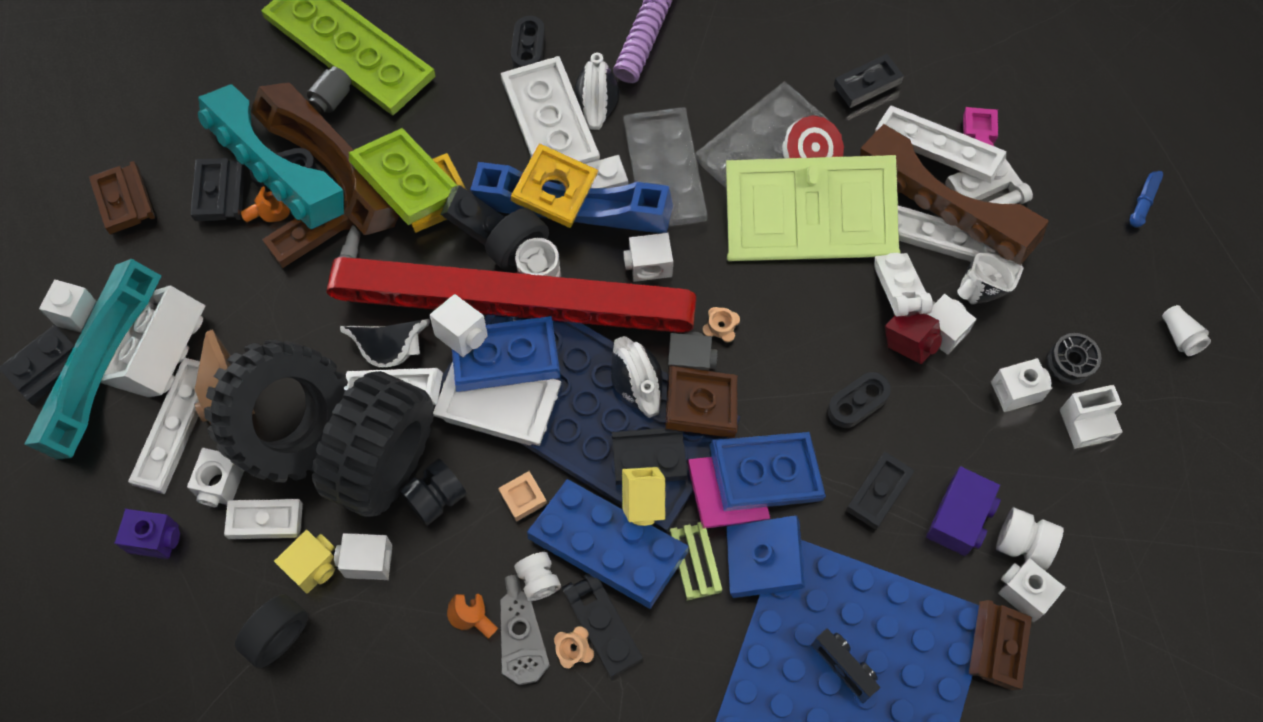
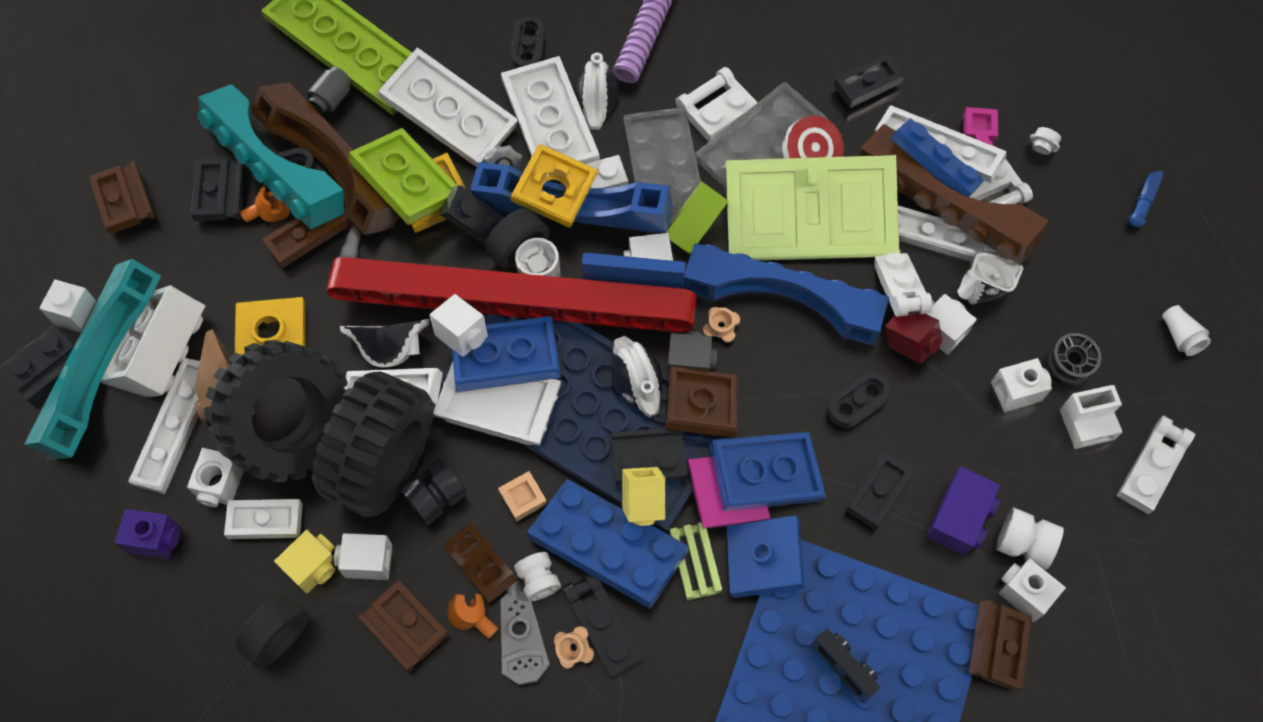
(286, 312): none -> yellow piece
(403, 625): none -> reddish brown plate
(447, 107): none -> white plate
(479, 562): none -> reddish brown slope
(504, 156): none -> light grey piece
(633, 270): none -> blue tile
(696, 217): none -> lime tile
(720, 112): none -> white plate
(850, 310): none -> blue arch
(936, 158): none -> blue plate
(1045, 141): none -> white plate
(1155, 465): none -> white plate

